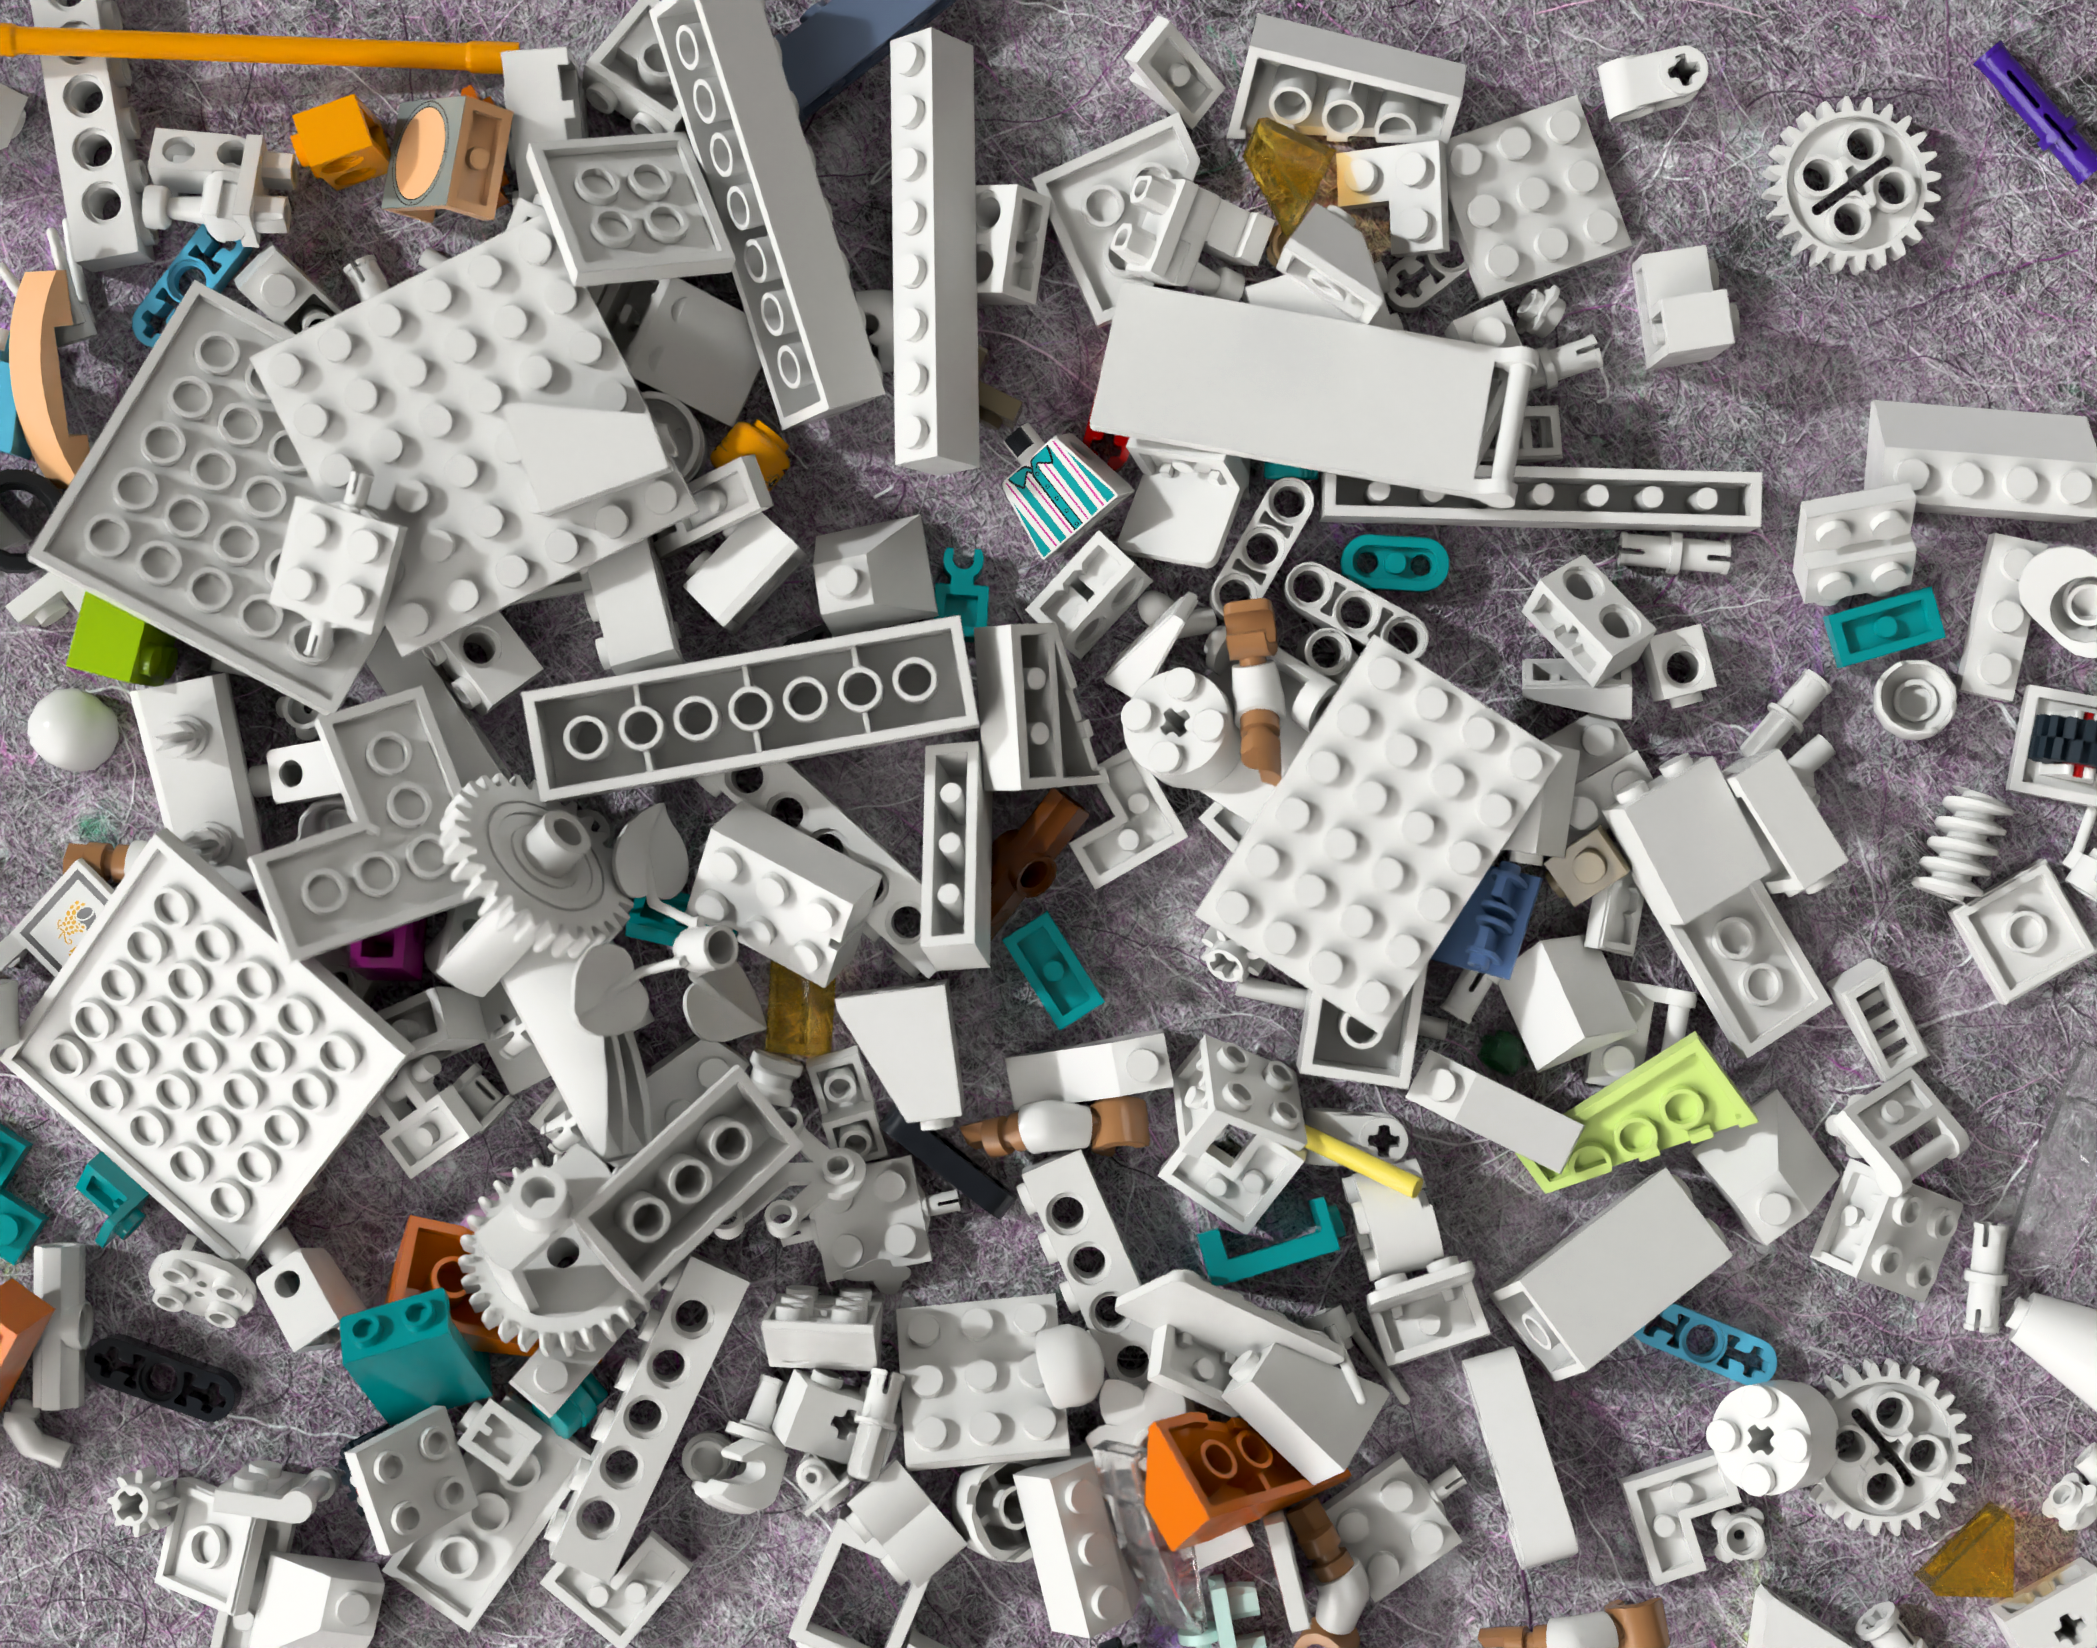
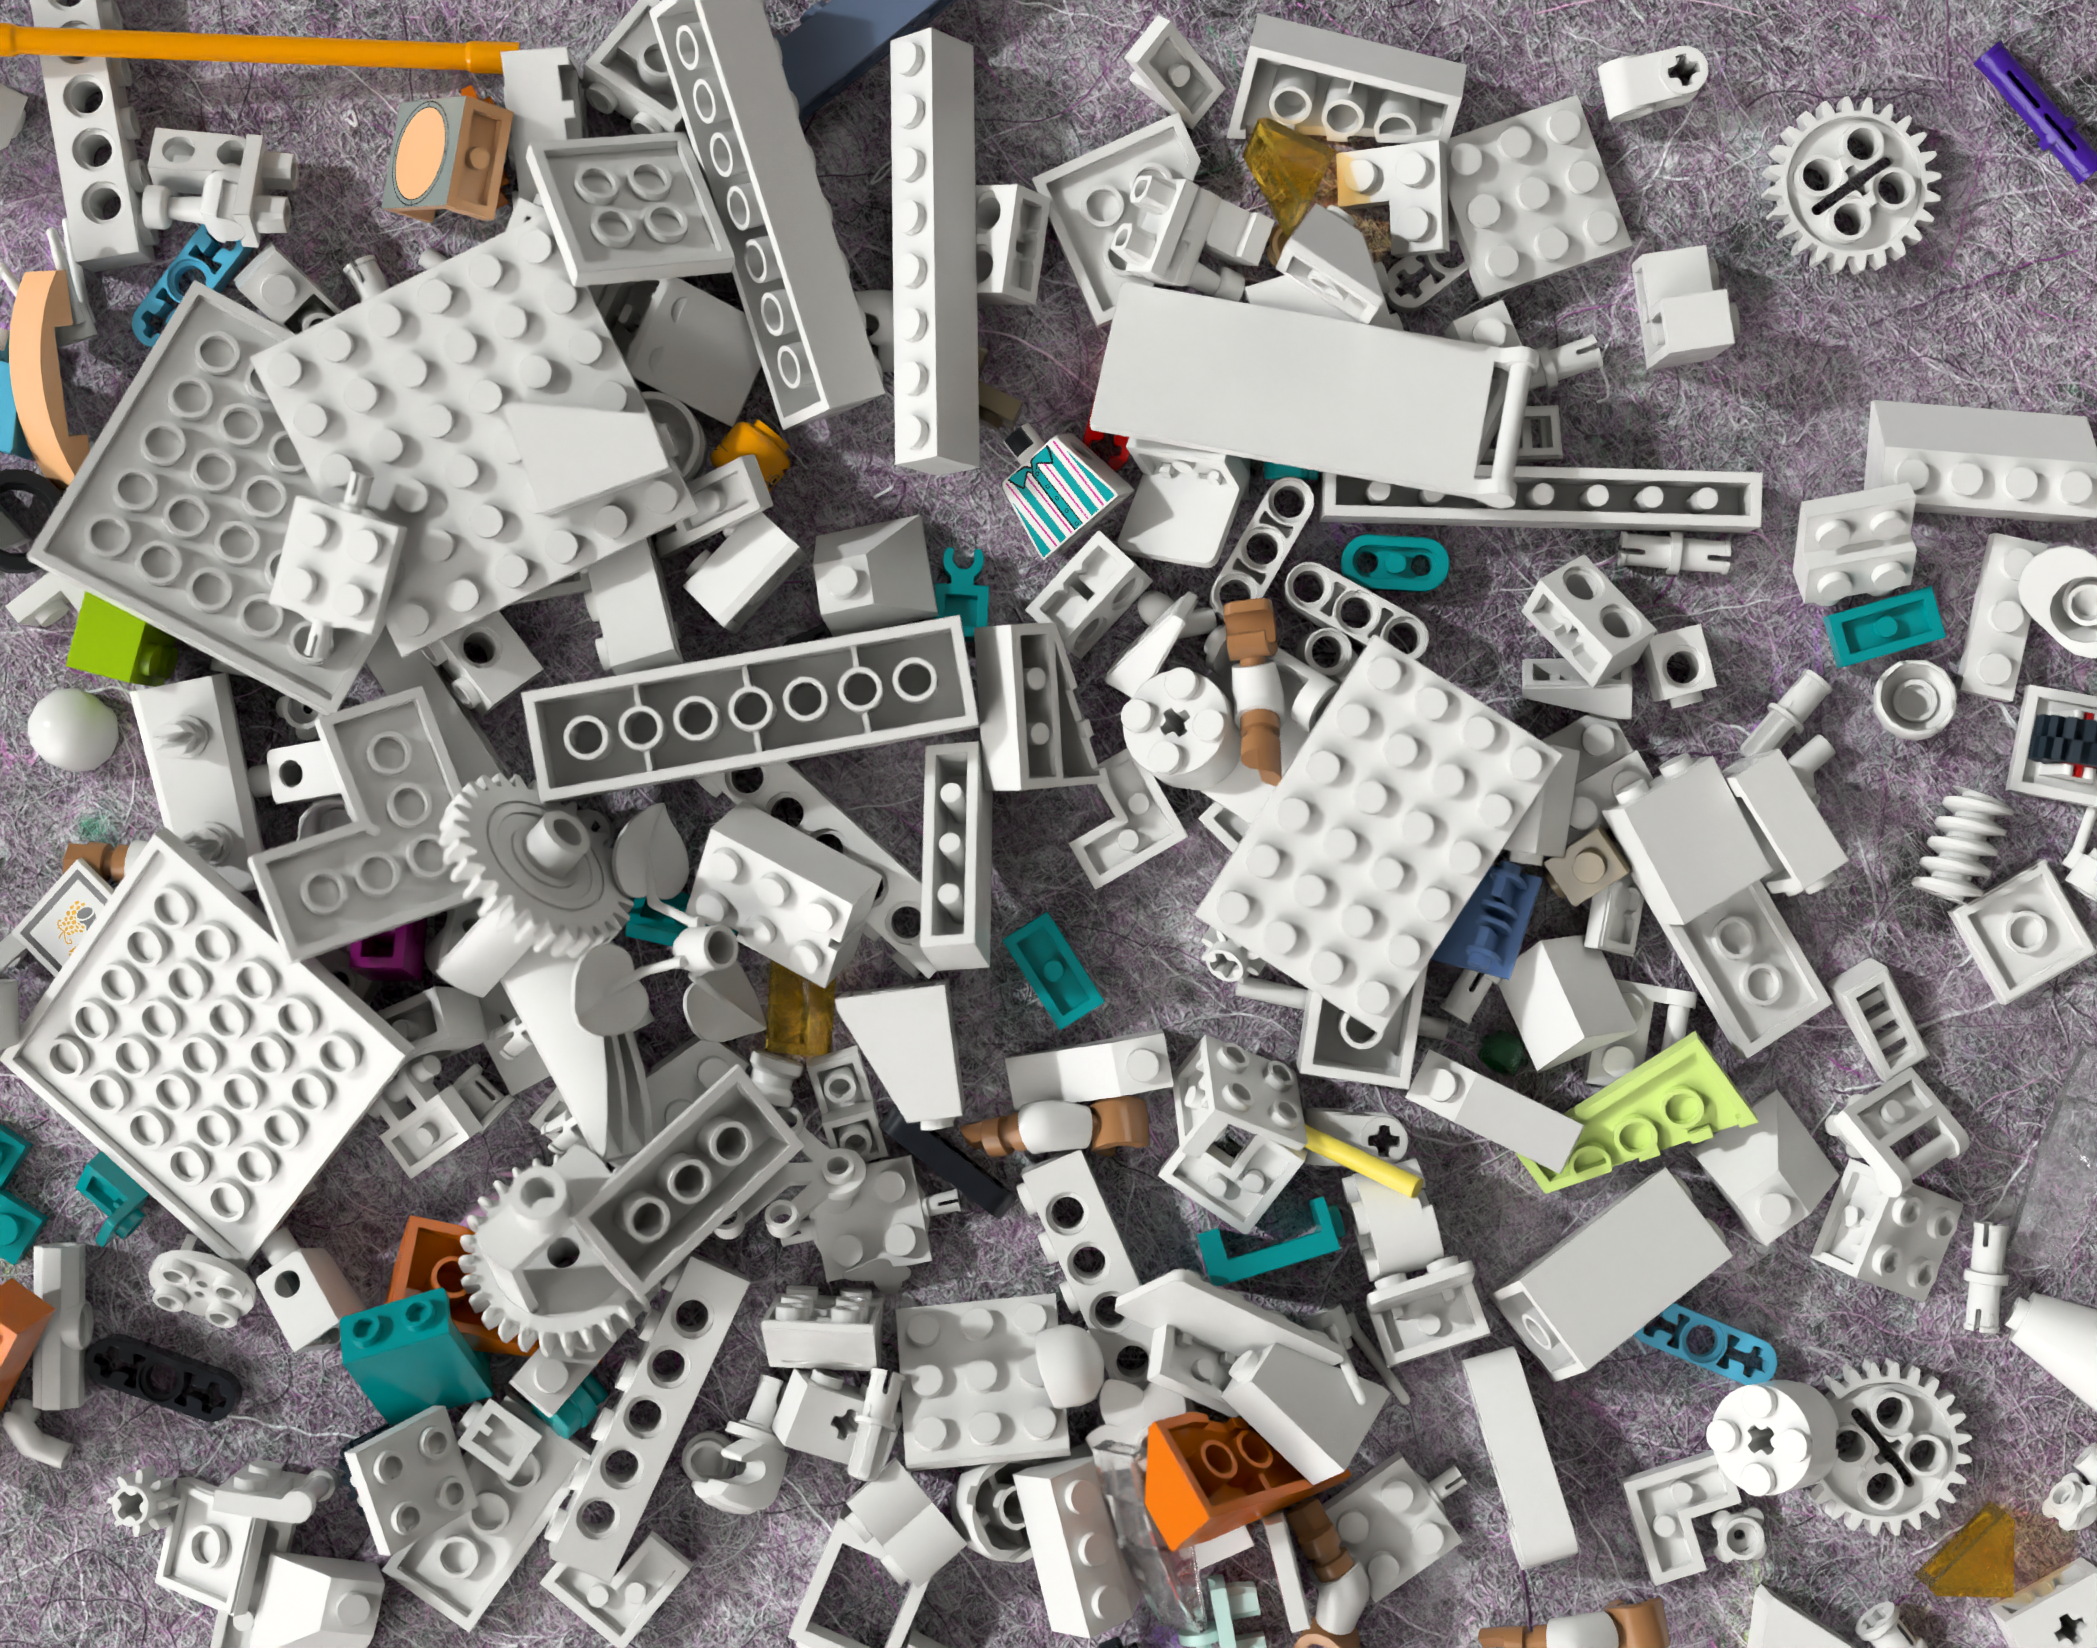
(341, 142): light orange brick -> none
(823, 1482): white hinge -> none
(1025, 857): reddish brown piece -> none
(1540, 311): white plate -> none

